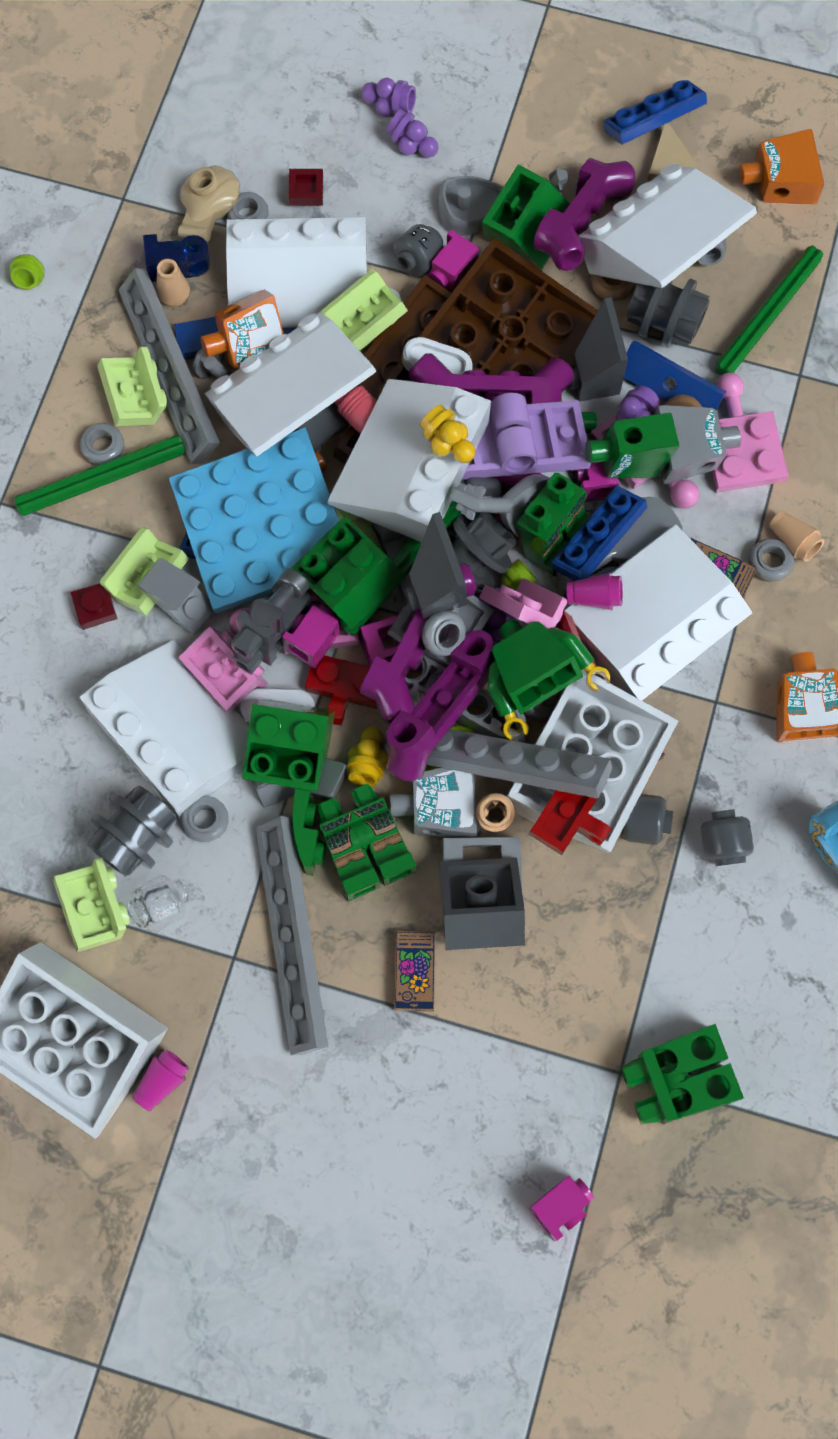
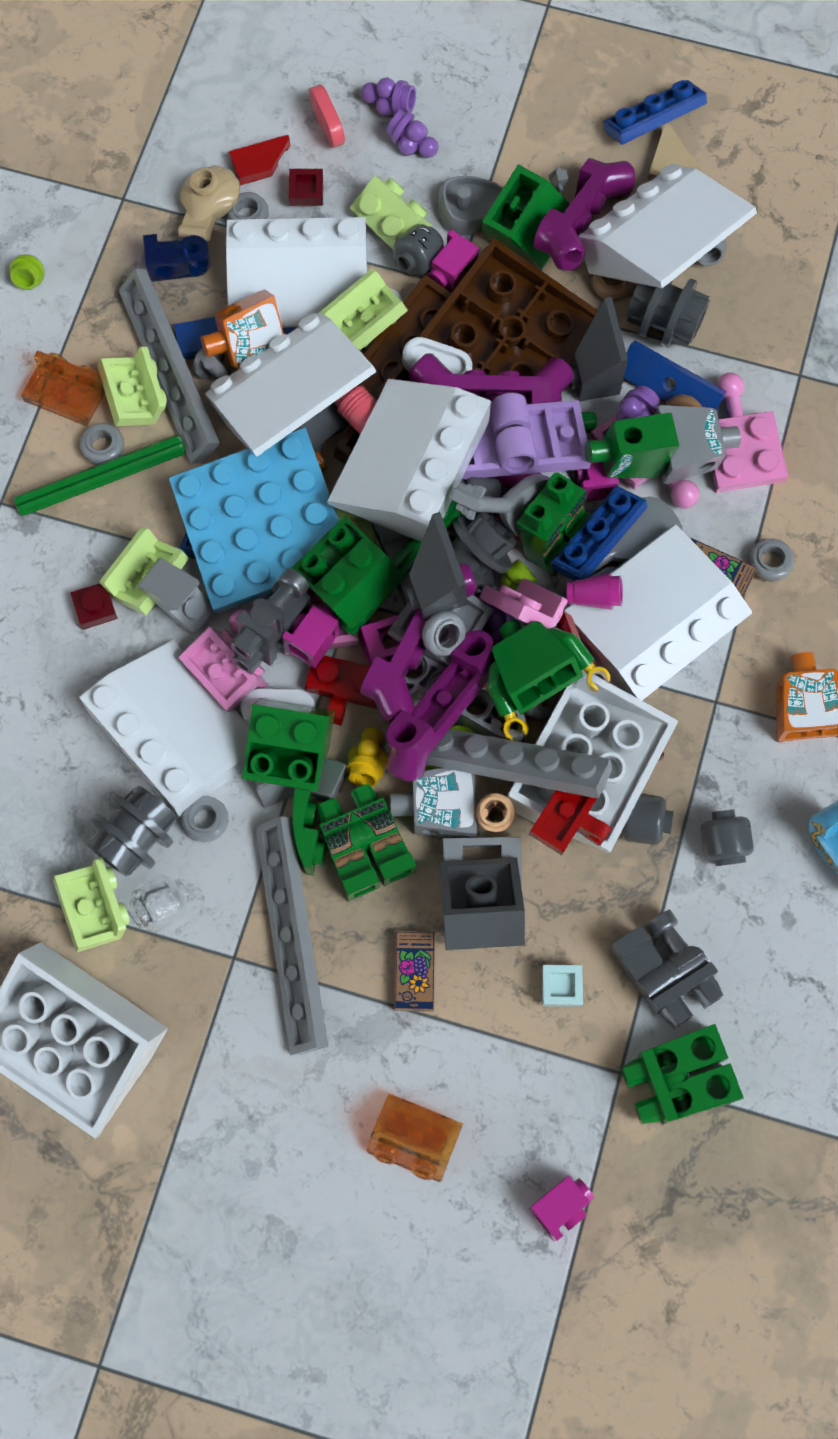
(64, 388): none -> clear orange bracket
(160, 1079): dark pink cone -> none
(171, 284): light nougat cone -> none
(259, 159): none -> red tile
(327, 116): none -> coral tile
(388, 210): none -> yellowish green bracket
(414, 1138): none -> clear orange bracket
(447, 434): yellow piece -> none
(562, 986): none -> light aqua plate
(670, 979): none -> dark grey hips
(769, 311): green axle -> none
(786, 169): orange torso -> none
(798, 536): light nougat cone -> none

